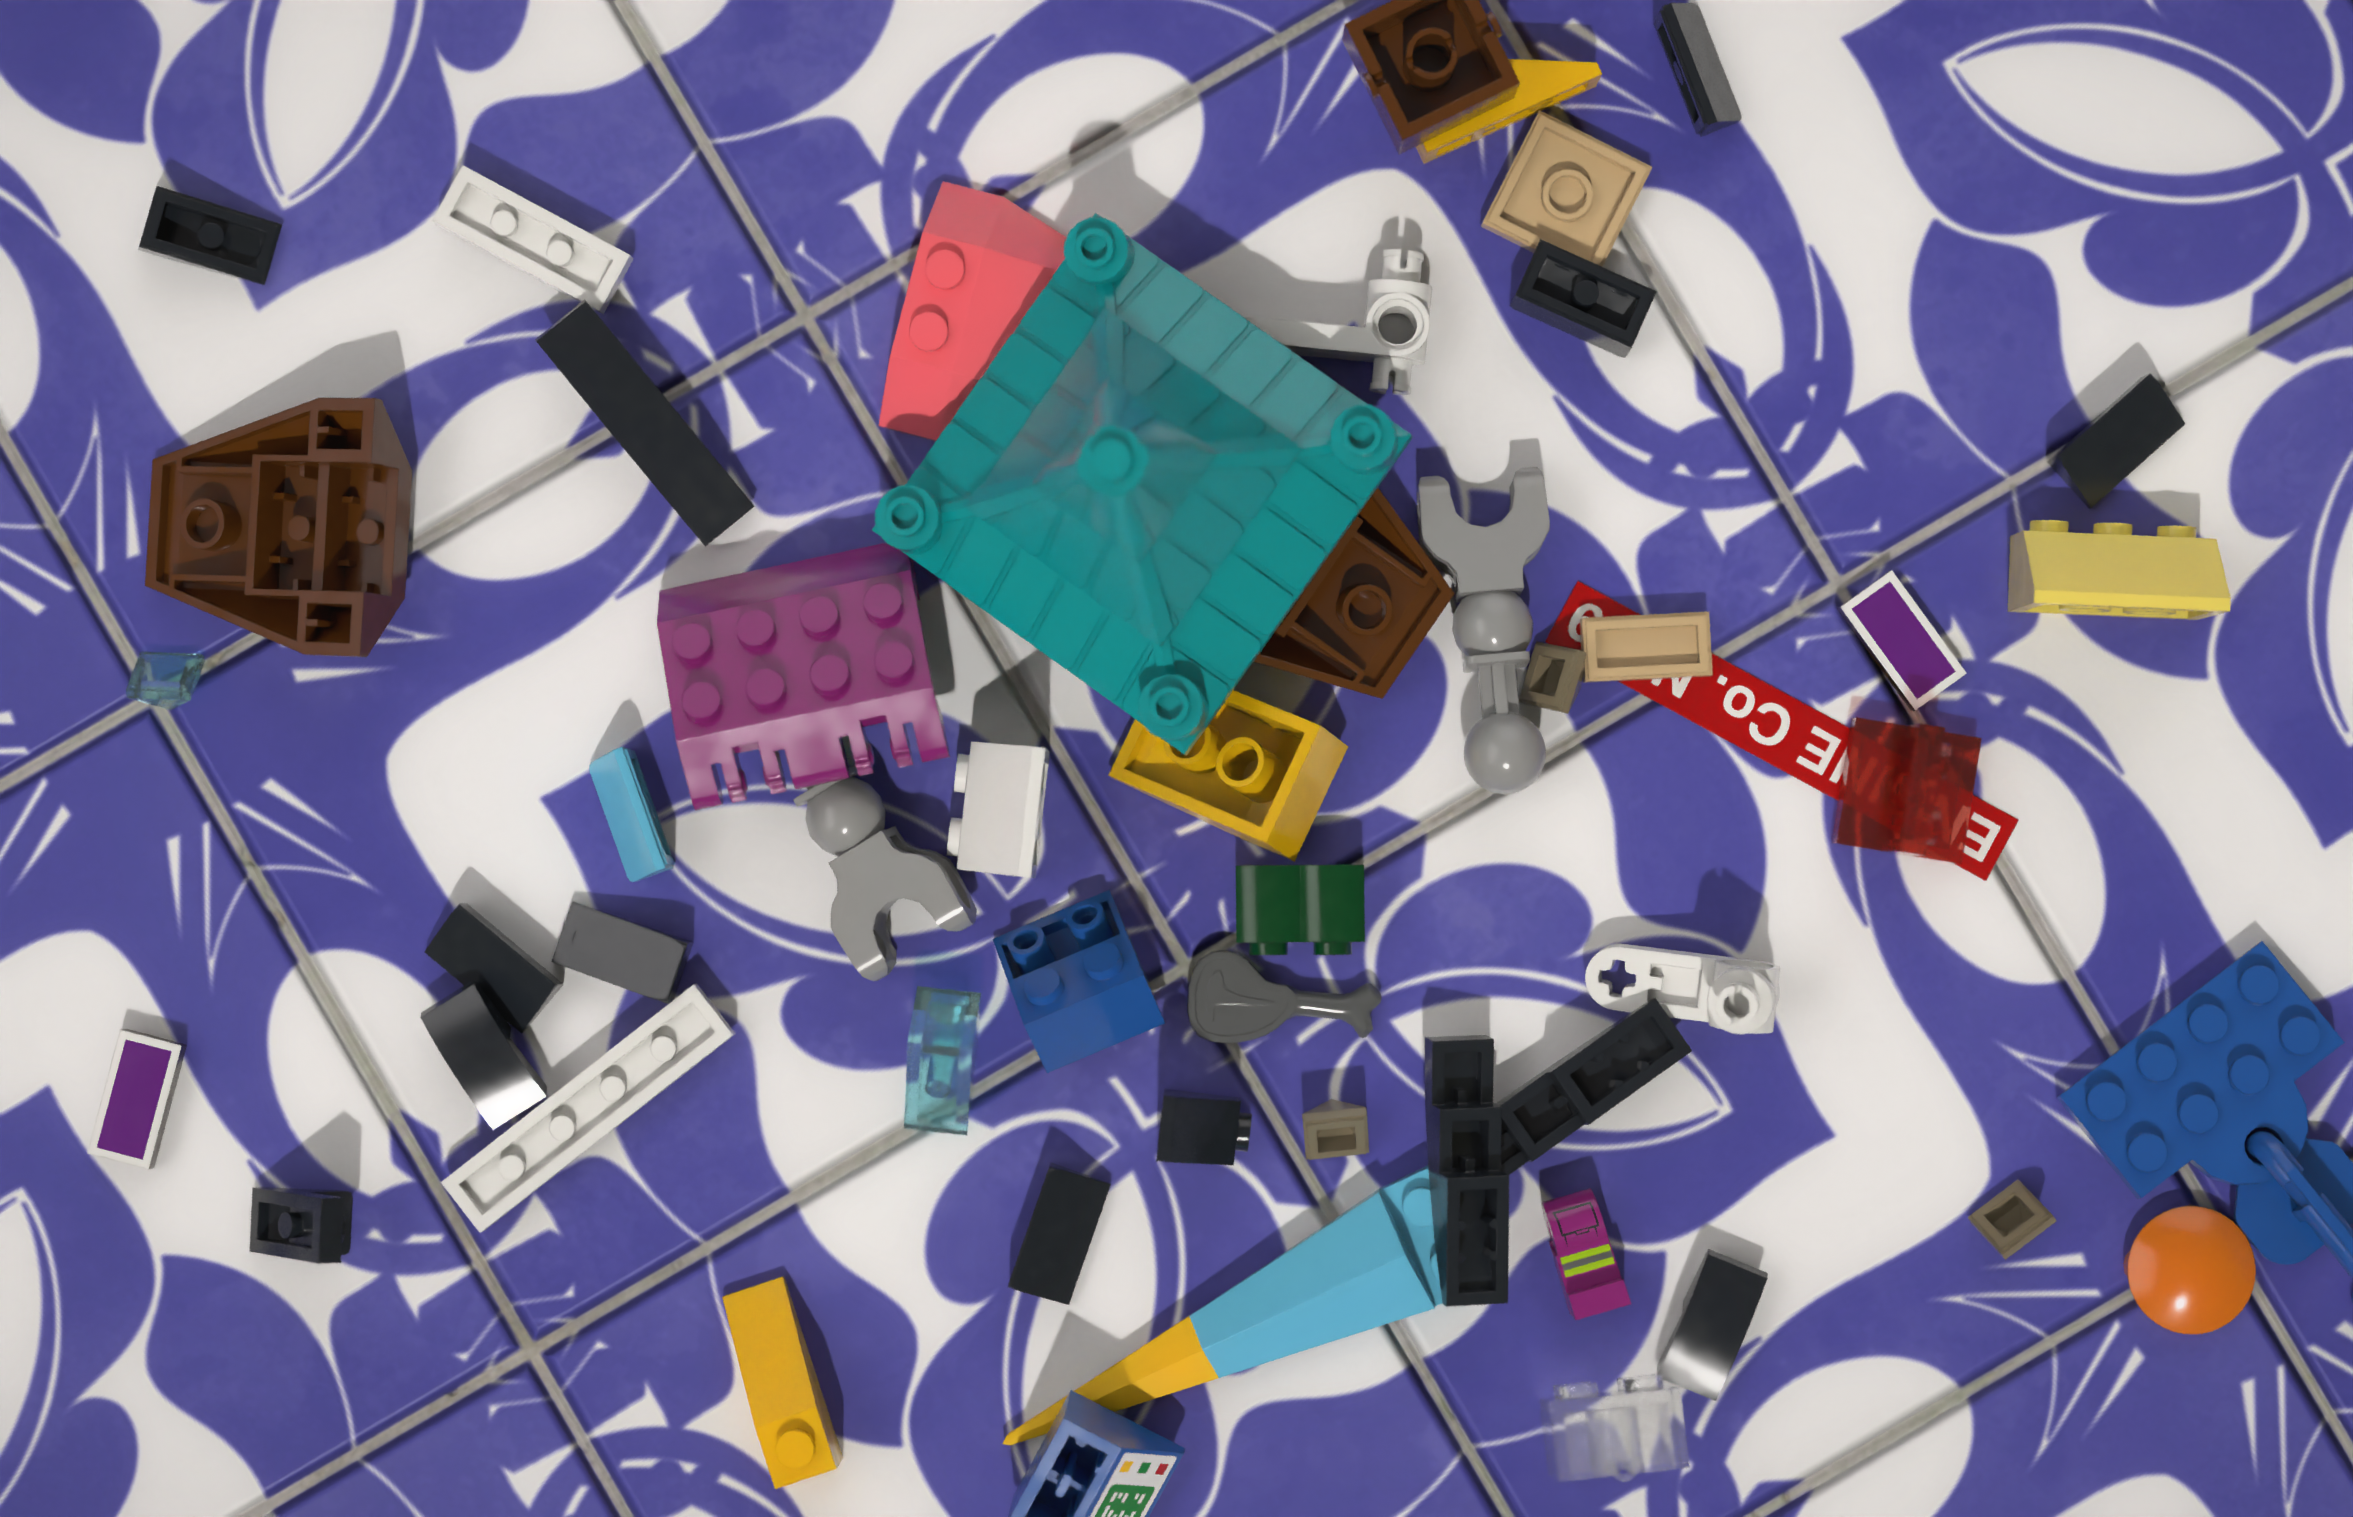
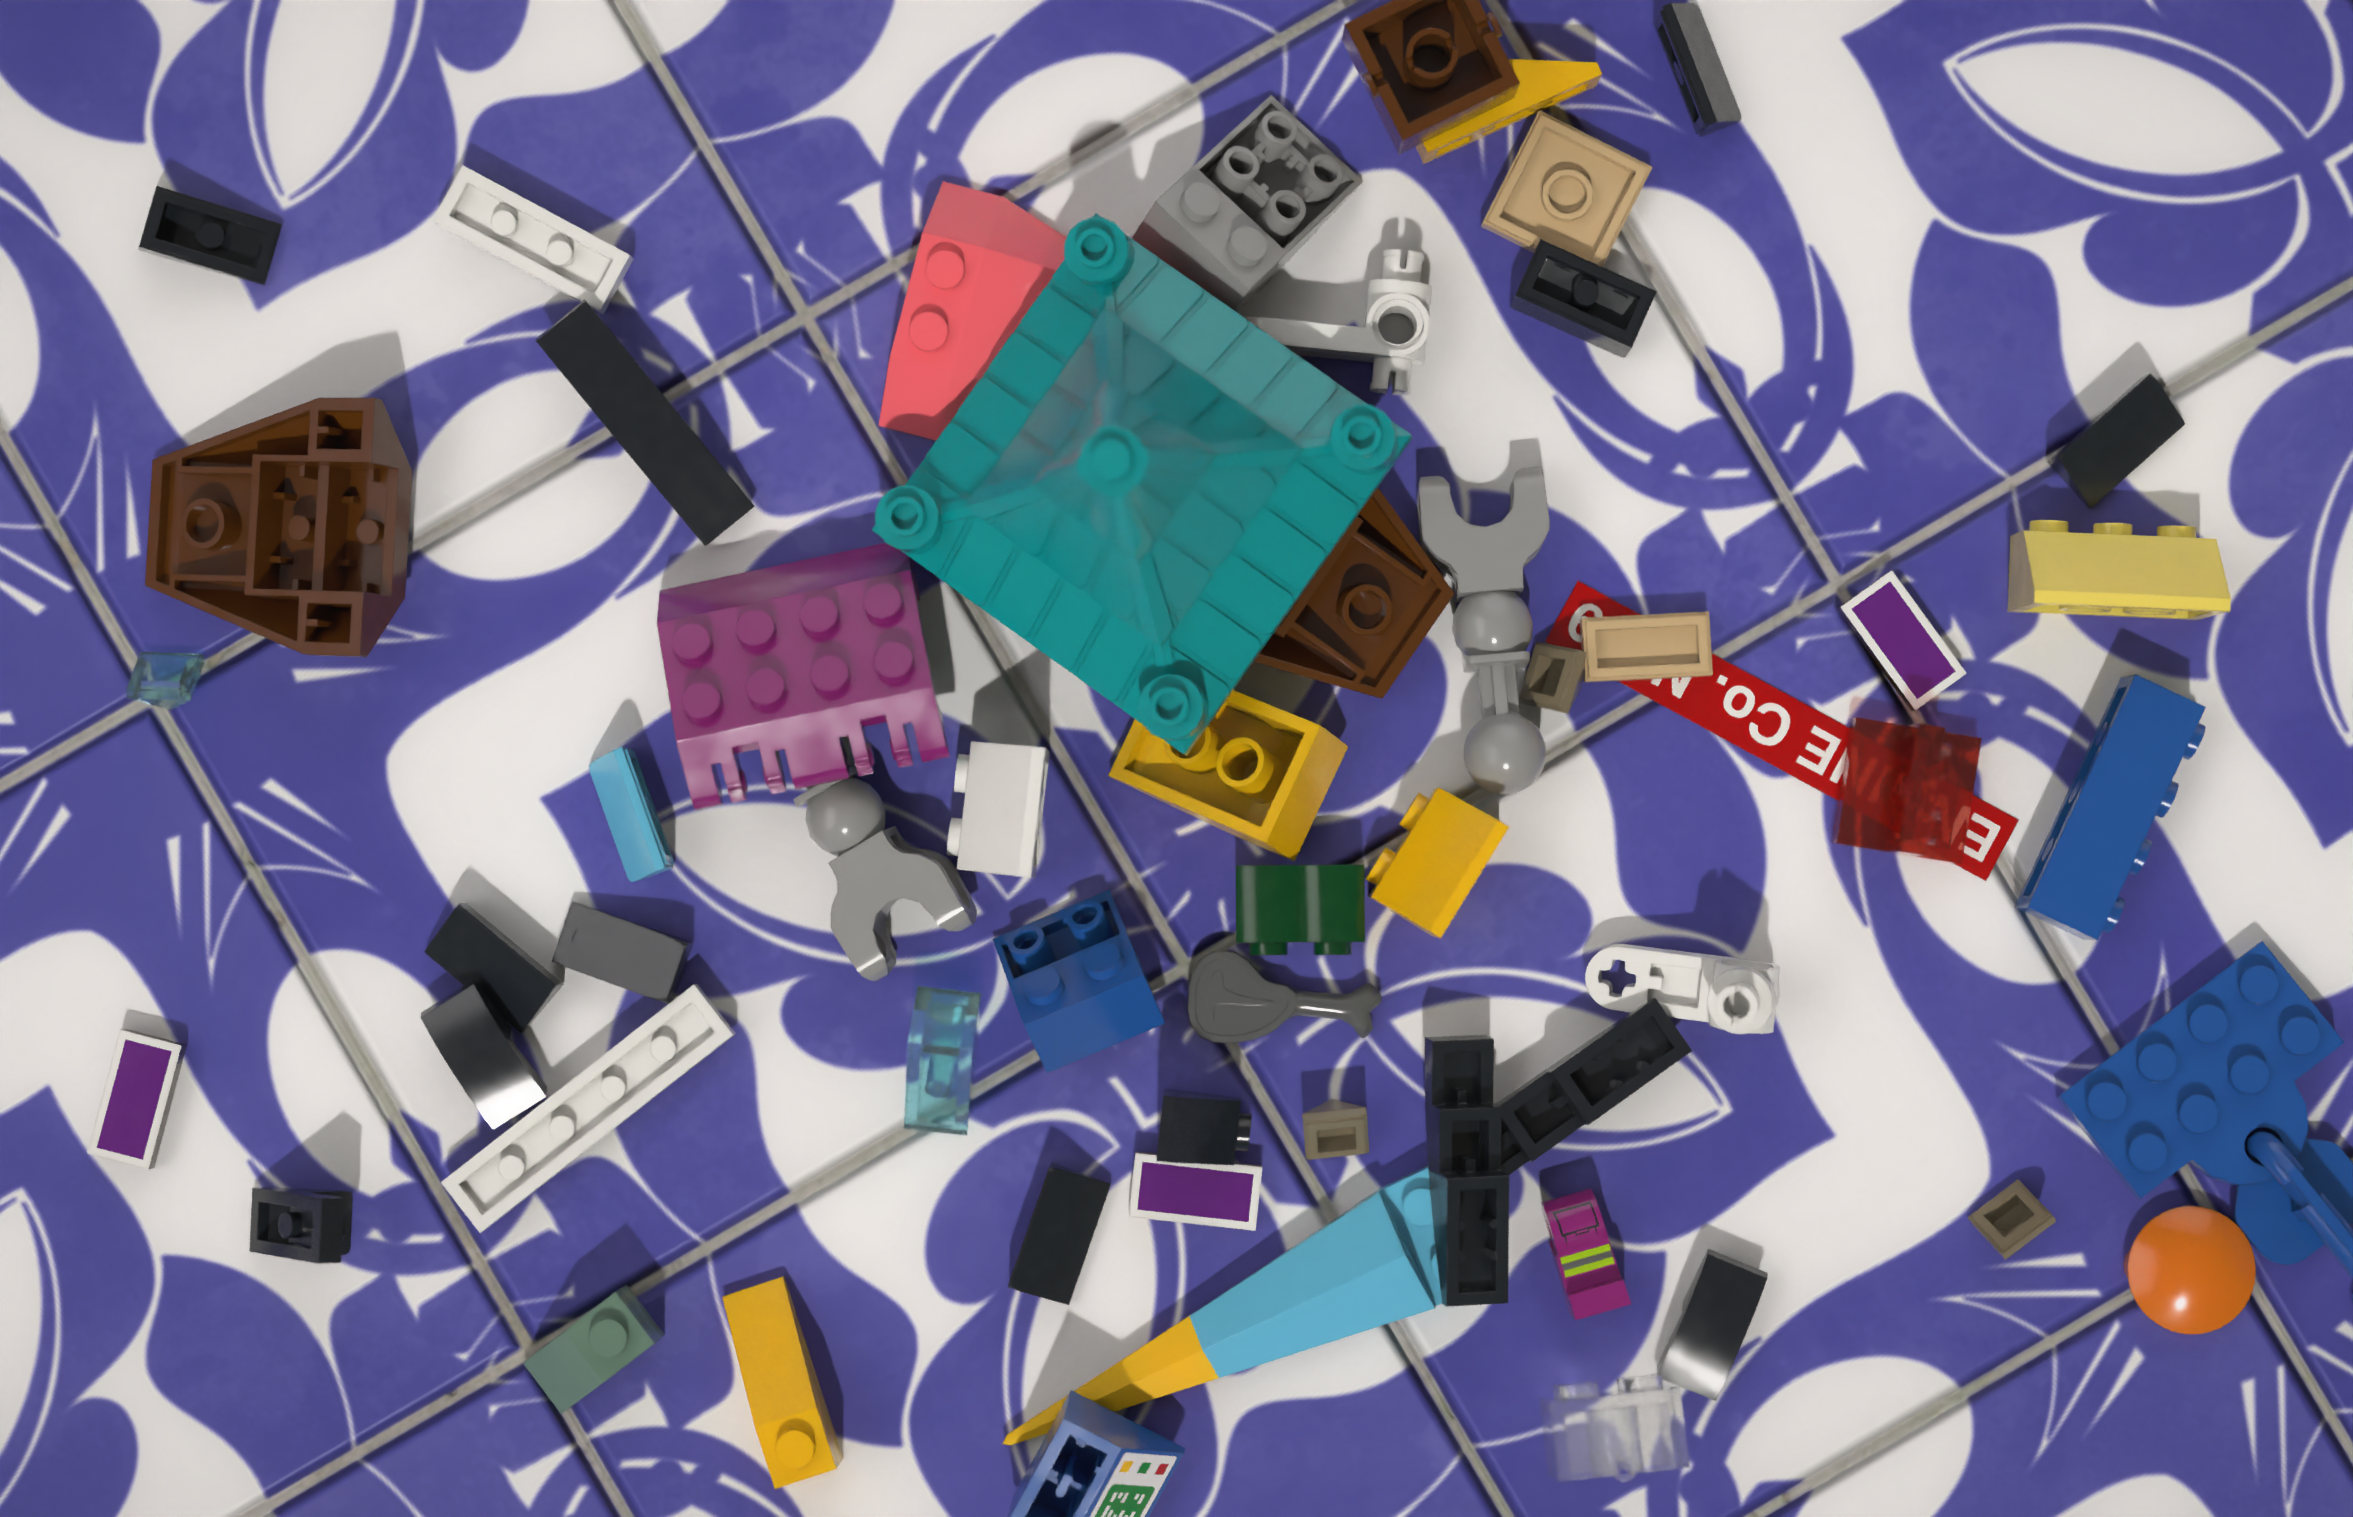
(593, 1348): none -> sand green slope
(1195, 1192): none -> dark purple tile
(1248, 205): none -> light grey slope
(1436, 860): none -> yellow slope
(2112, 807): none -> blue brick

